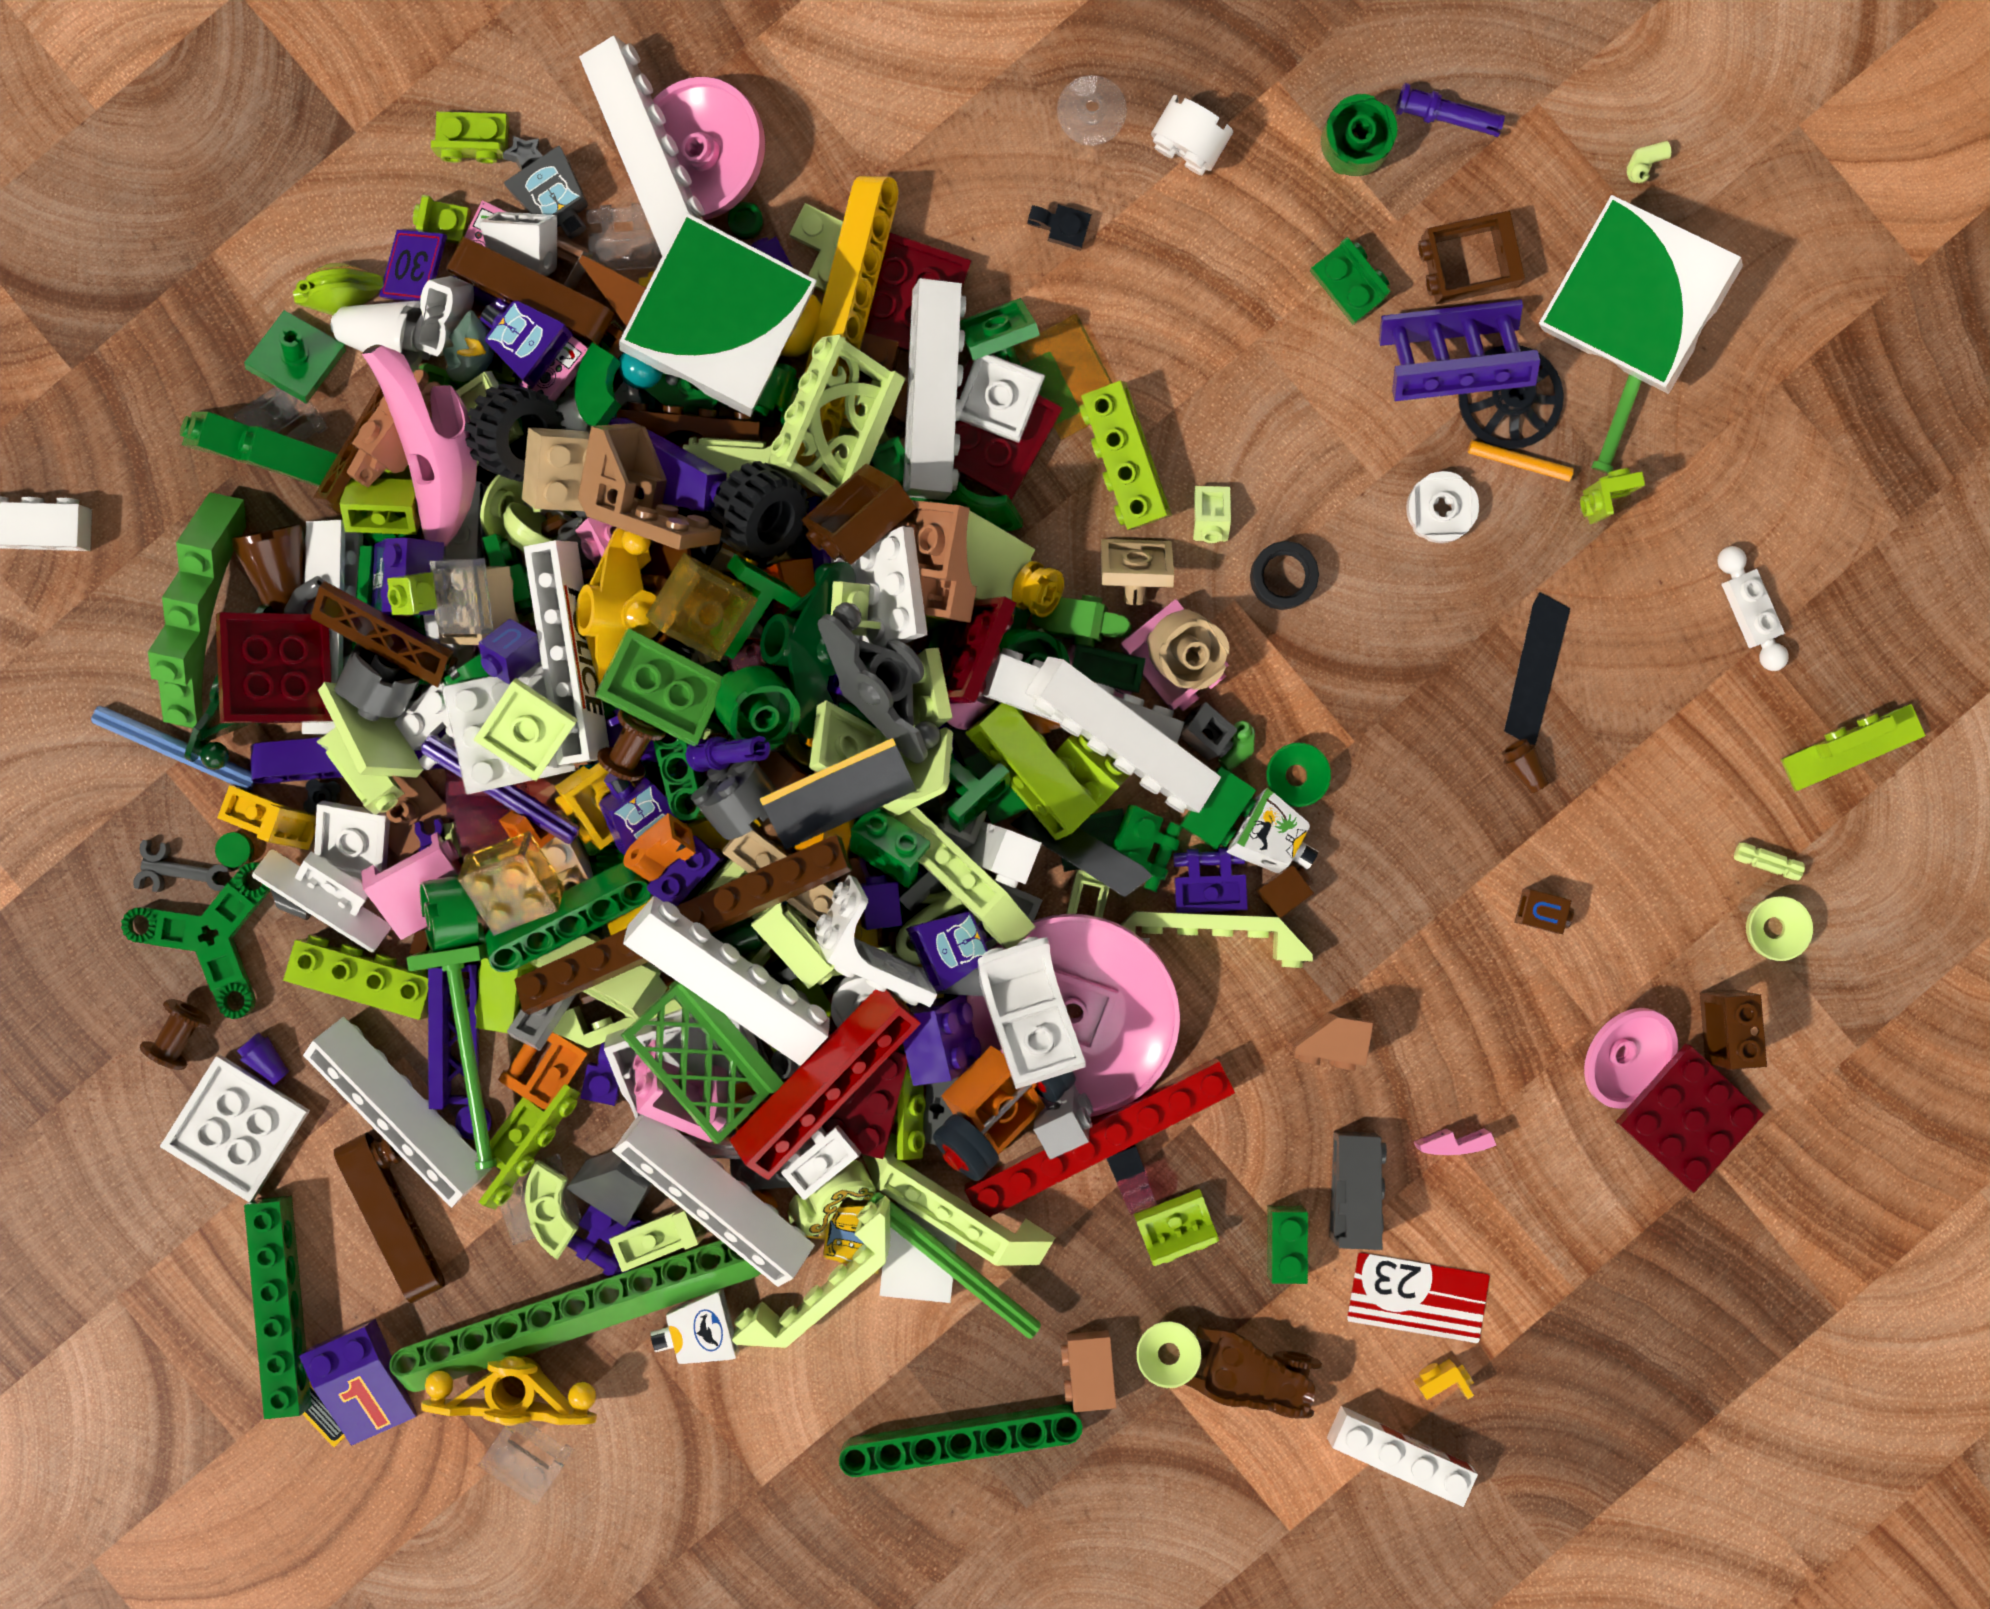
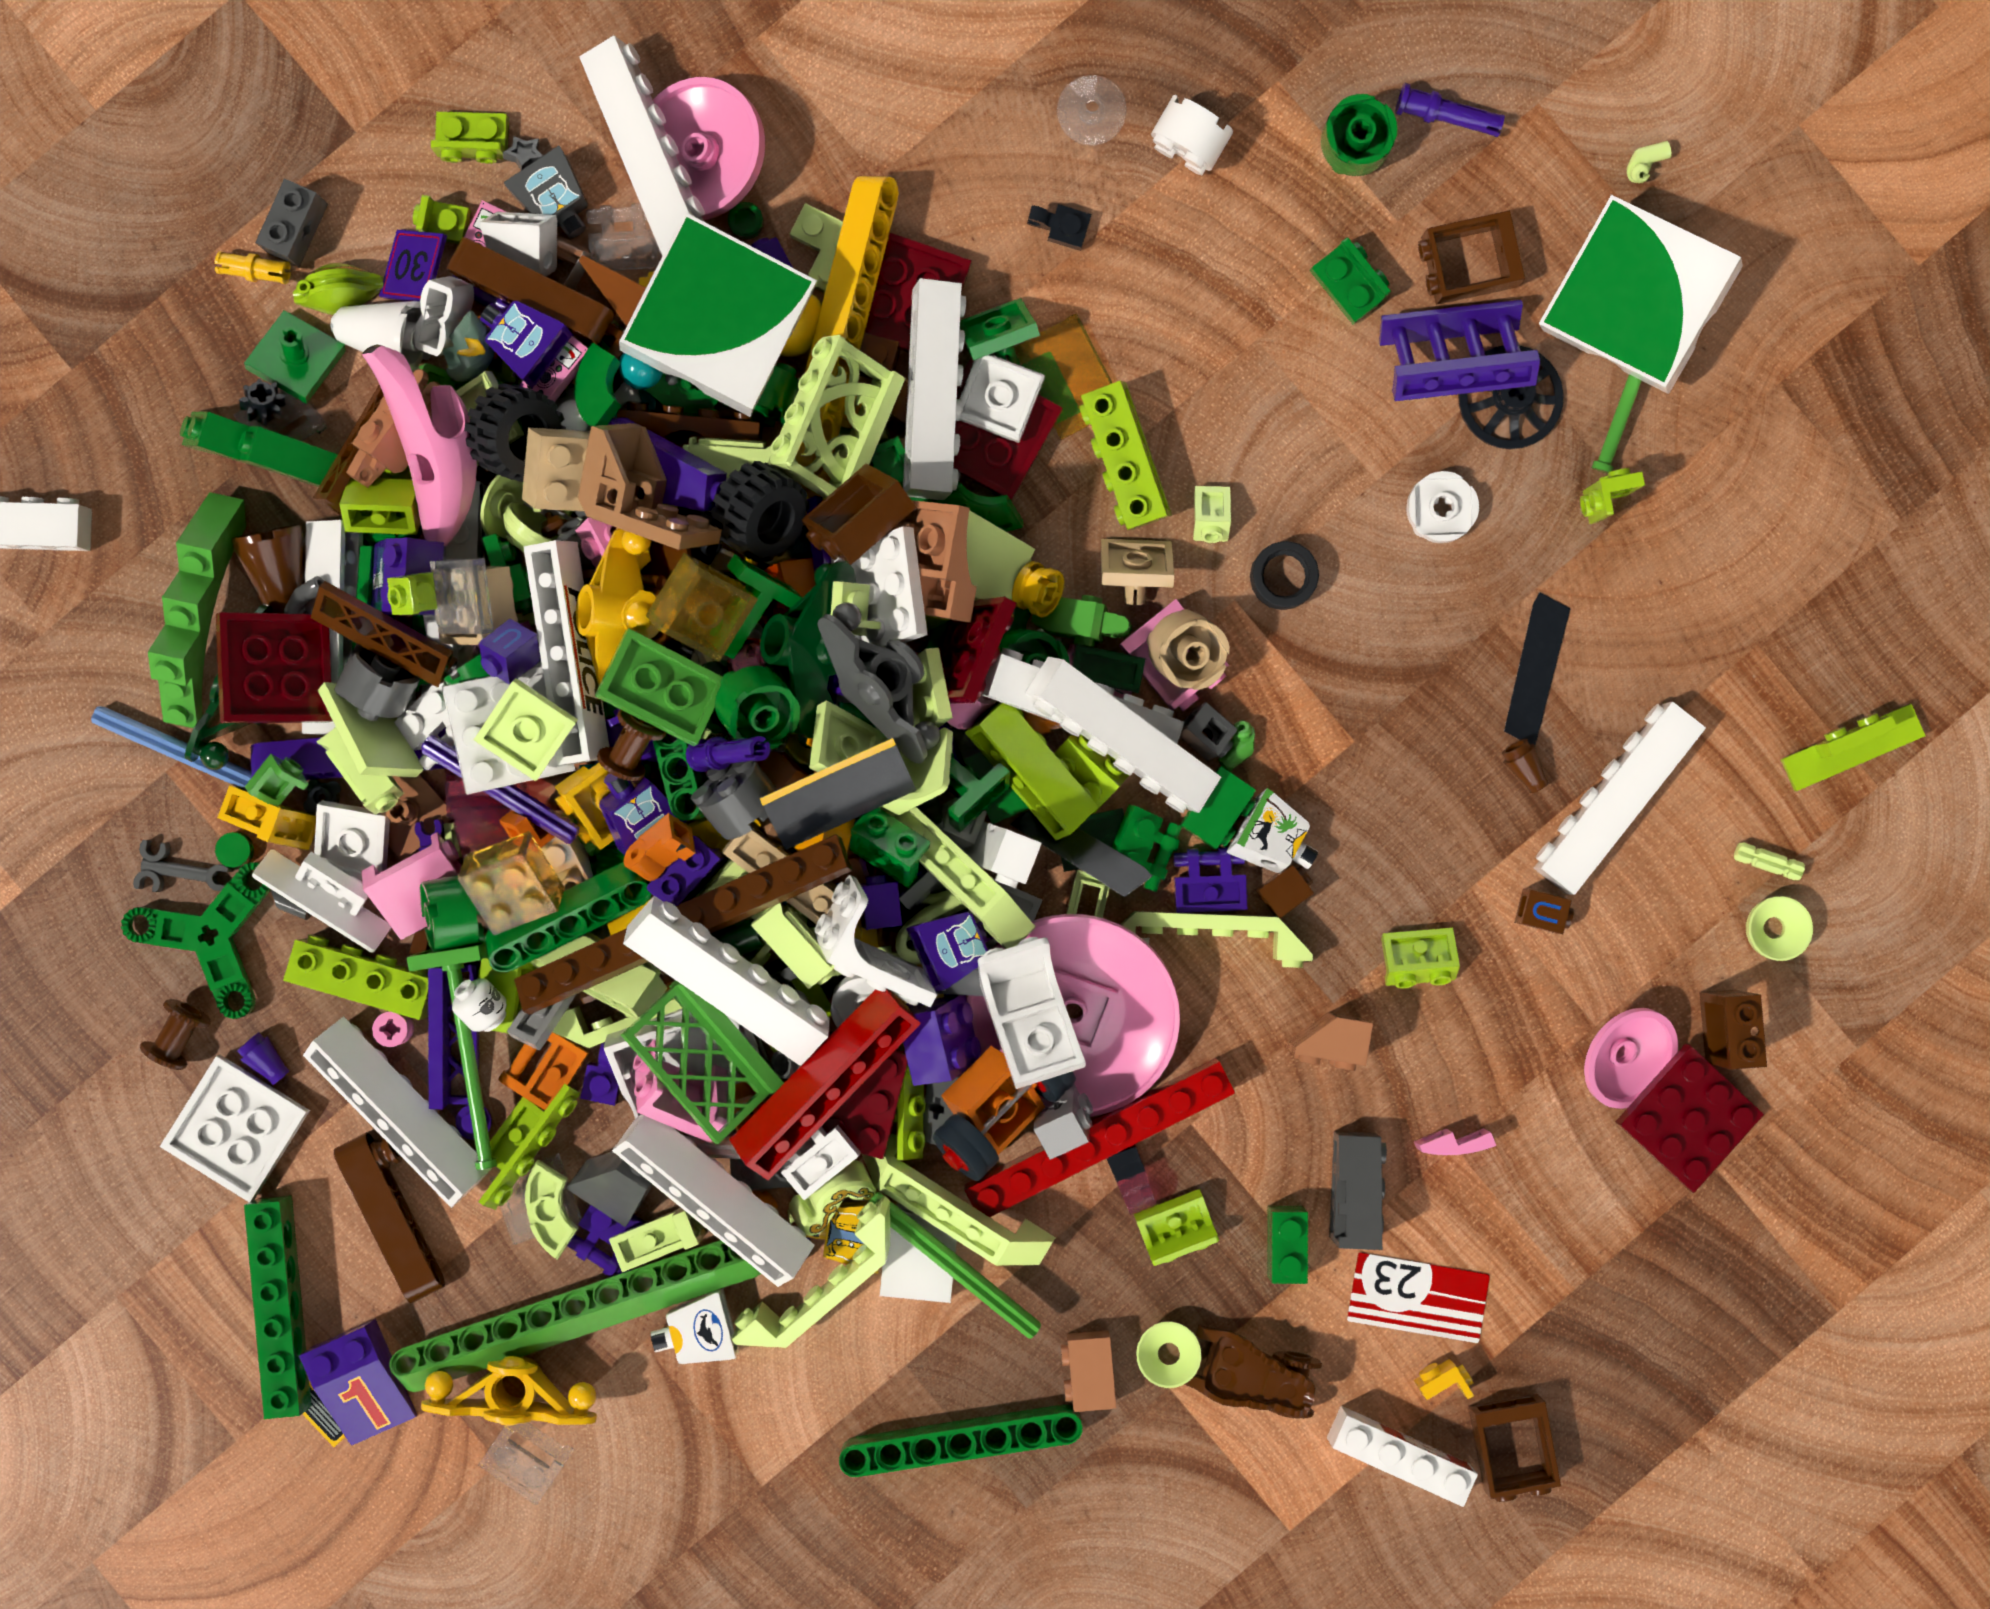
(252, 267): none -> yellow pin
(265, 393): none -> black gear
(276, 780): none -> bright green bracket
(291, 222): none -> dark grey brick
(401, 1028): none -> bright pink wheel
(479, 1005): none -> white head
(1316, 768): green piece -> none
(1420, 957): none -> lime bracket
(1509, 1411): none -> reddish brown window
(1520, 460): light orange bar -> none
(1619, 797): none -> white brick
(1753, 608): white plate -> none

